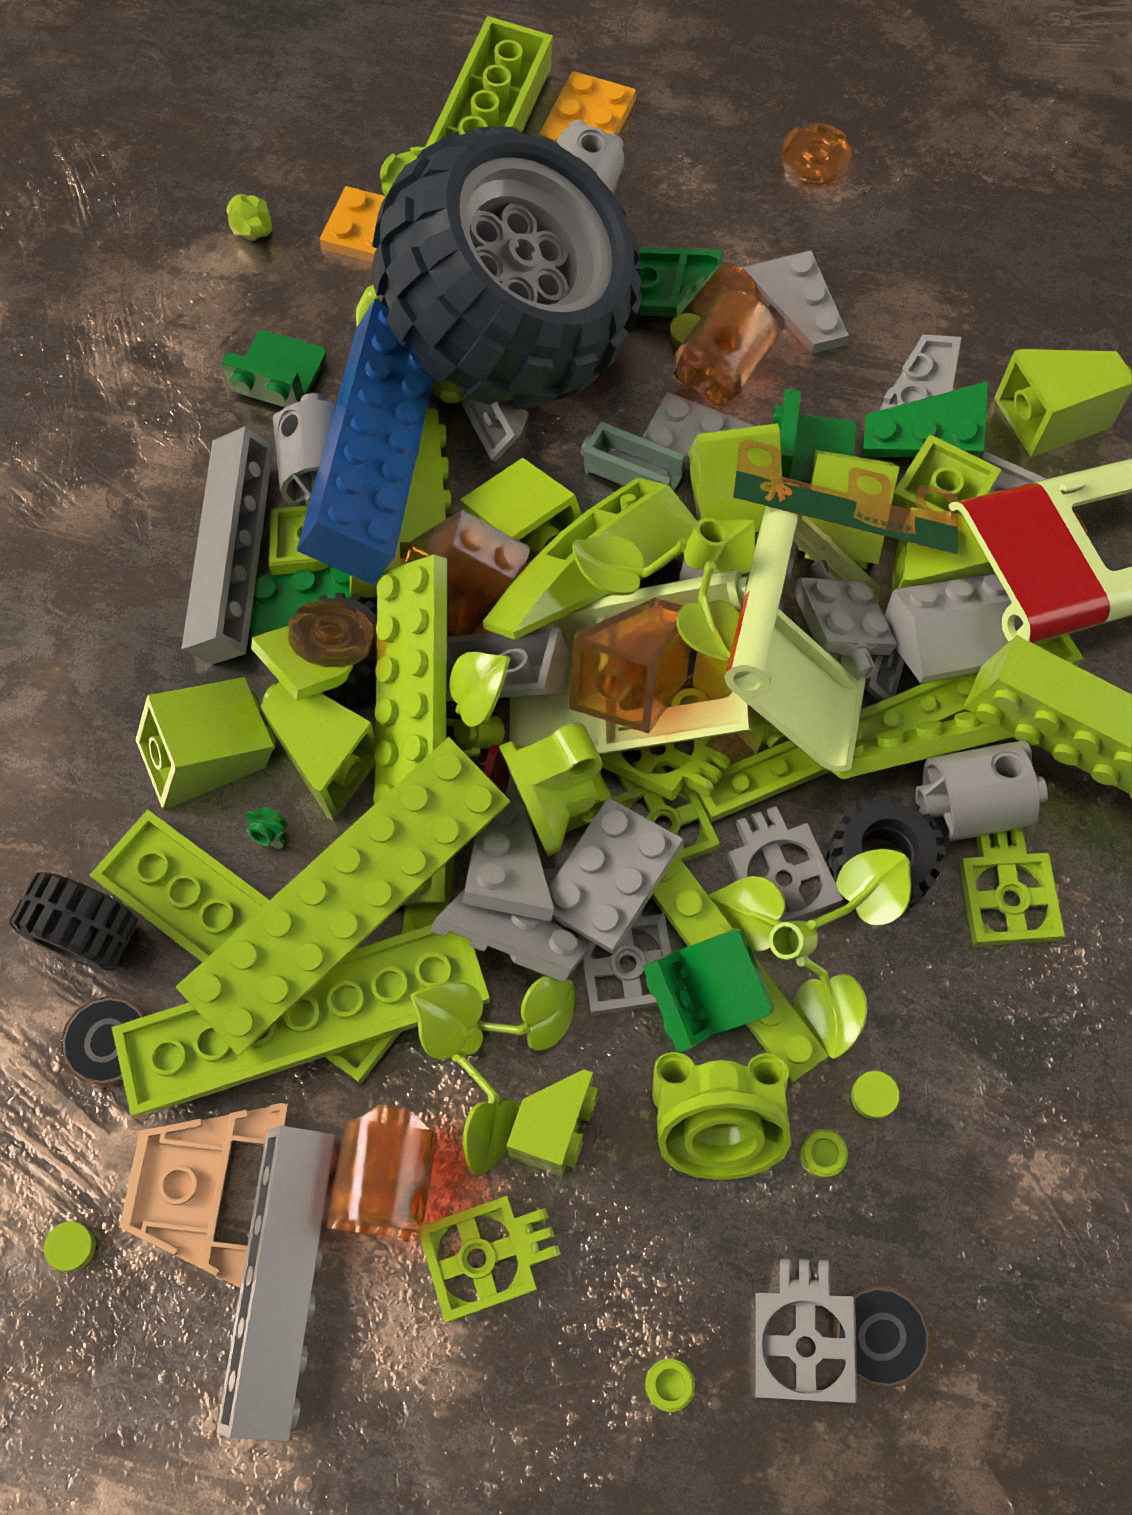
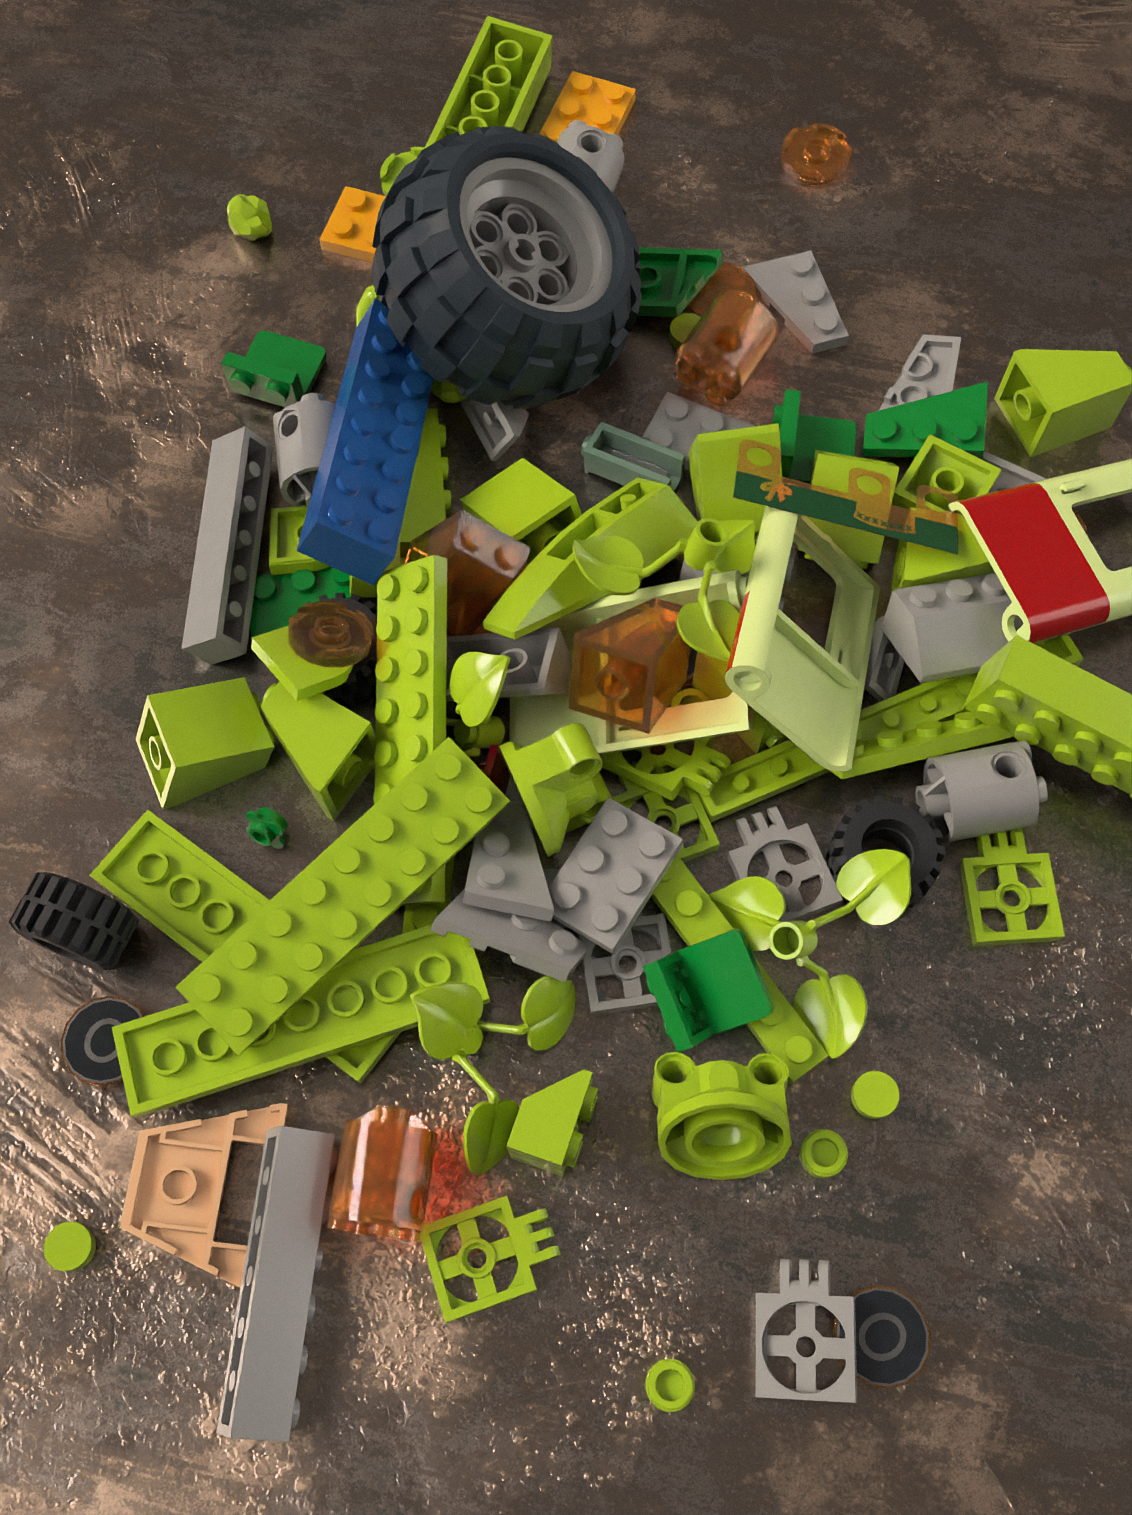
(844, 617): light grey plate -> none

